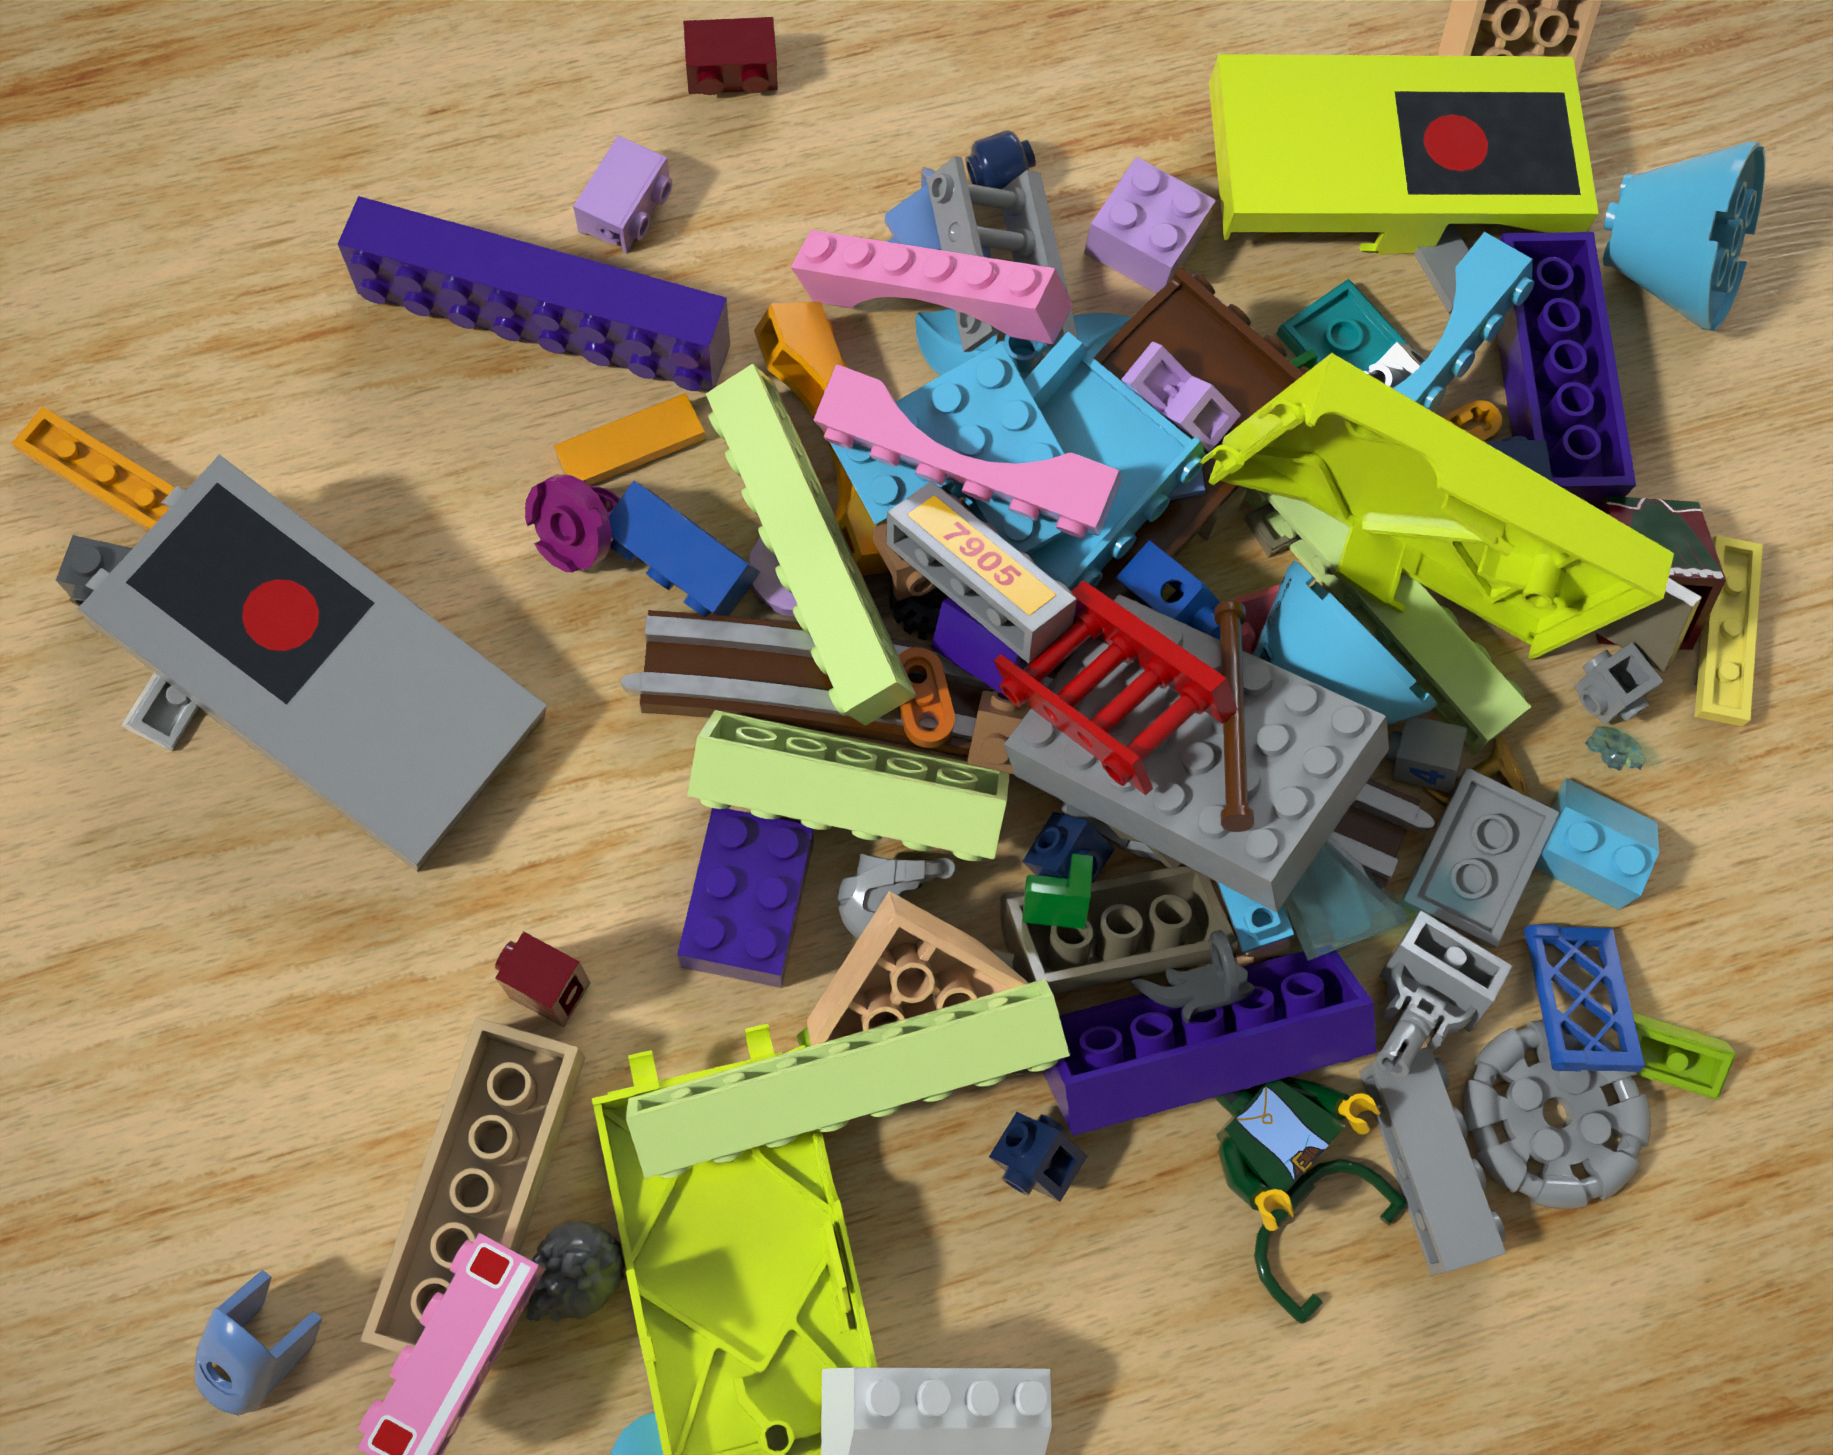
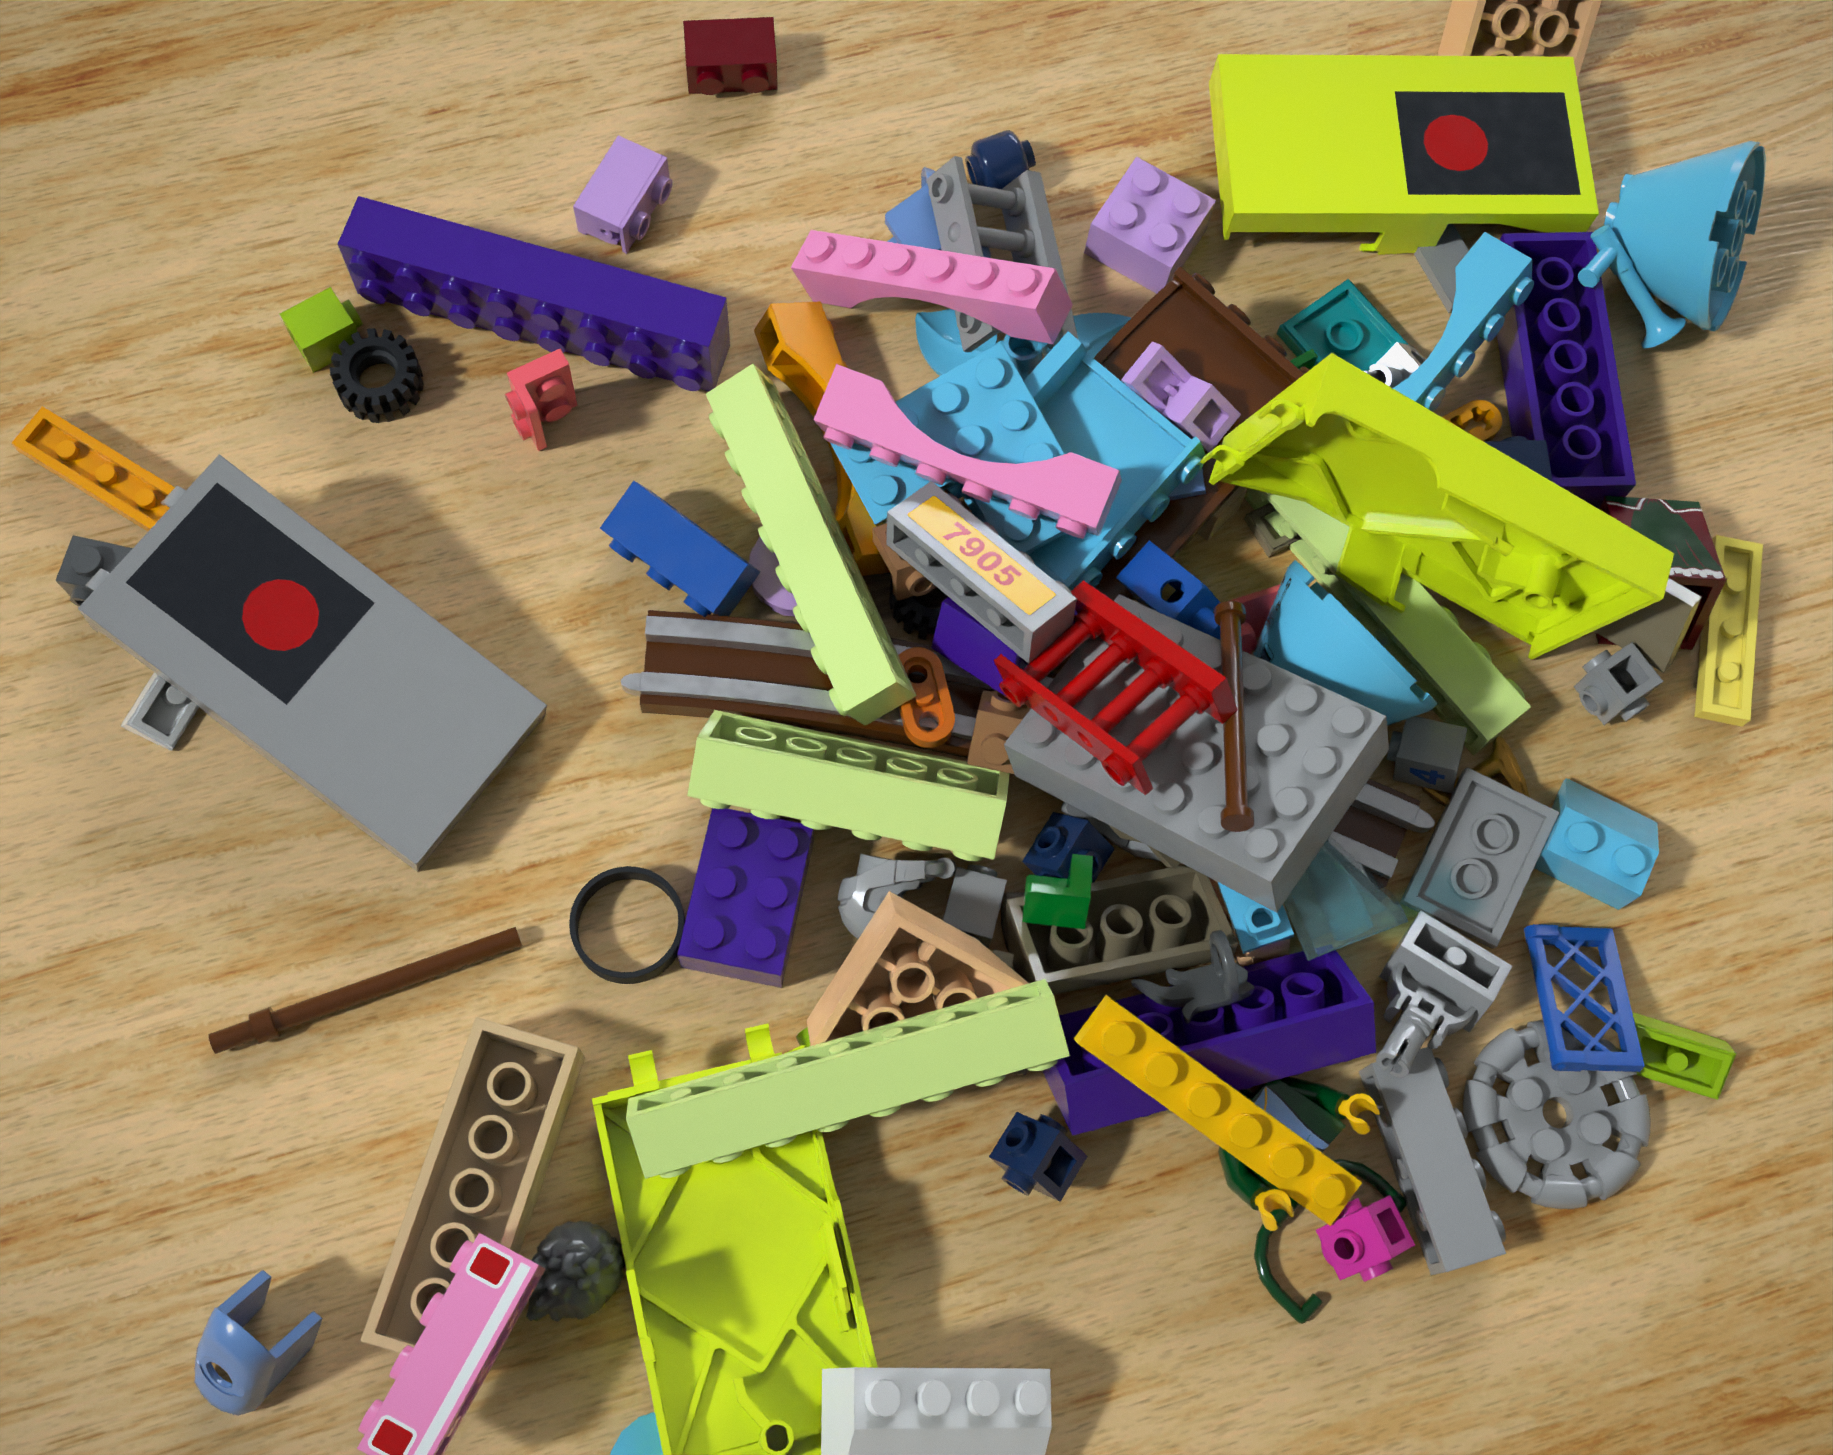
(267, 1024): none -> reddish brown bar
(320, 326): none -> lime brick
(370, 352): none -> black tyre
(540, 393): none -> coral bracket
(541, 978): dark red brick -> none
(571, 521): magenta tile -> none
(599, 882): none -> black tyre
(631, 441): light orange tile -> none
(975, 902): none -> light grey brick
(1217, 1110): none -> yellow plate
(1365, 1239): none -> dark pink brick
(1613, 255): none -> medium azure piece
(1616, 748): clear light blue plant -> none

